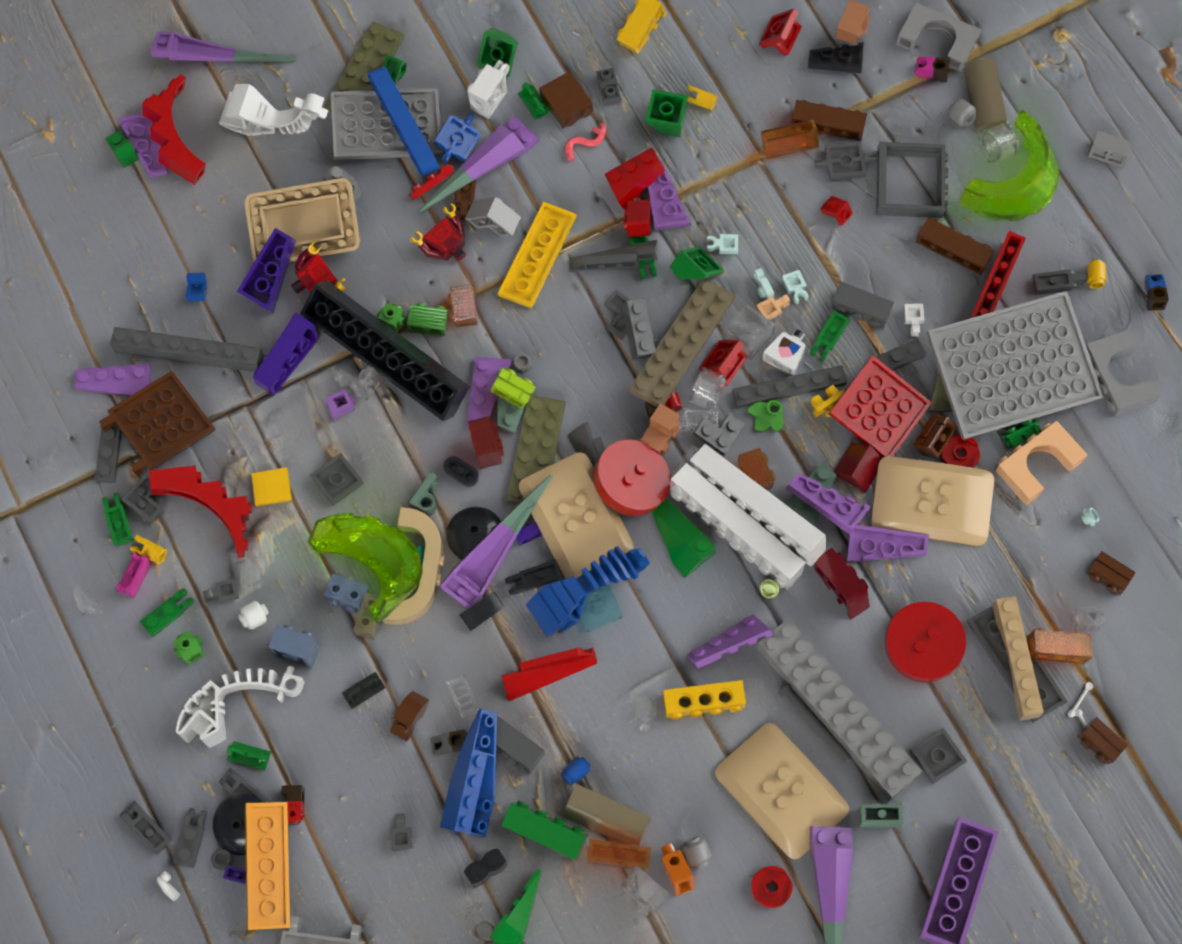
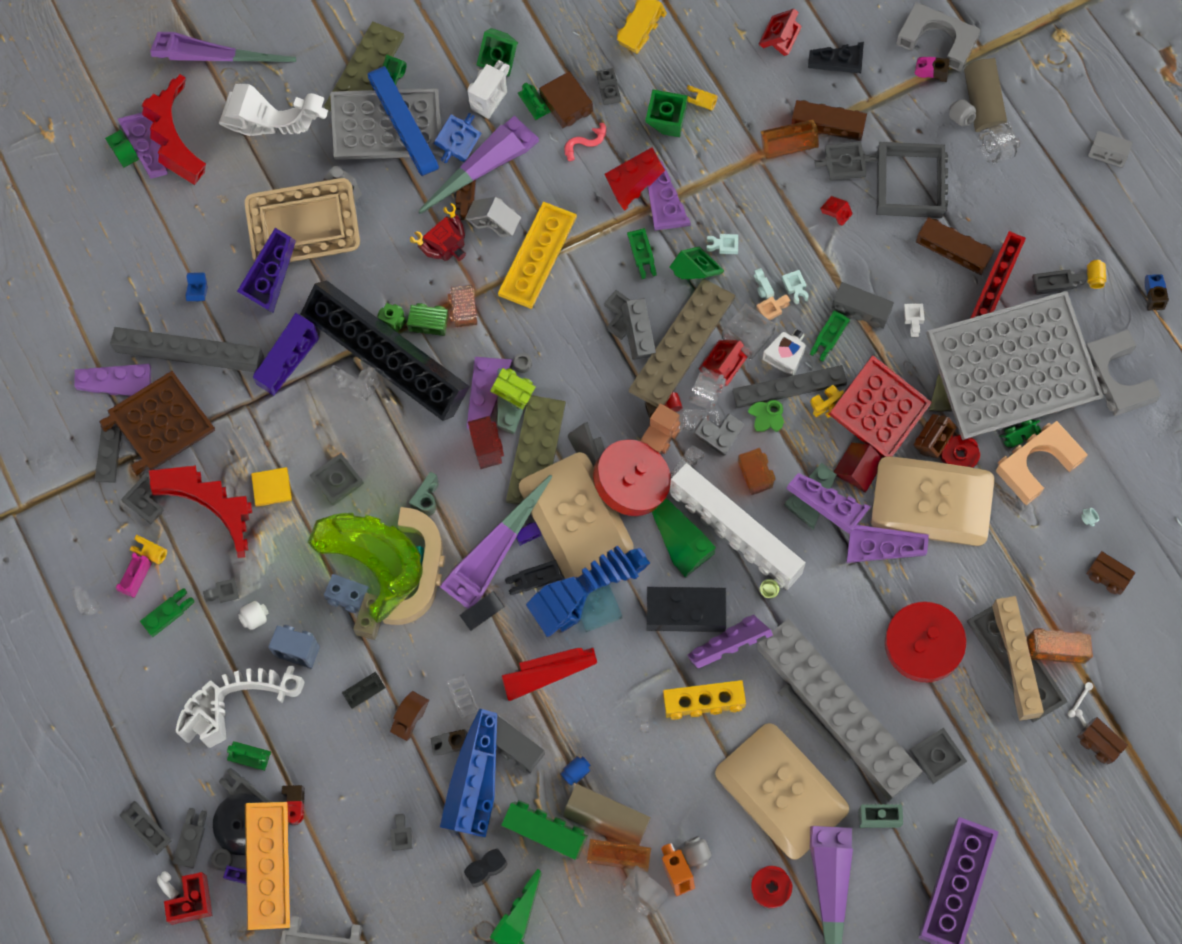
(117, 521): green hinge -> none
(188, 647): bright green brick -> none
(194, 904): none -> red brick
(312, 269): torso -> none
(337, 399): medium lavender brick -> none
(432, 180): red hinge -> none
(459, 529): black dish -> none
(461, 472): black plate -> none
(616, 258): dark grey wedge -> none
(638, 218): red brick -> none
(686, 609): none -> black brick
(761, 505): white brick -> none
(843, 581): dark red wedge -> none
(853, 22): nougat brick -> none
(902, 355): dark grey plate -> none
(1028, 190): clear neon green windscreen -> none

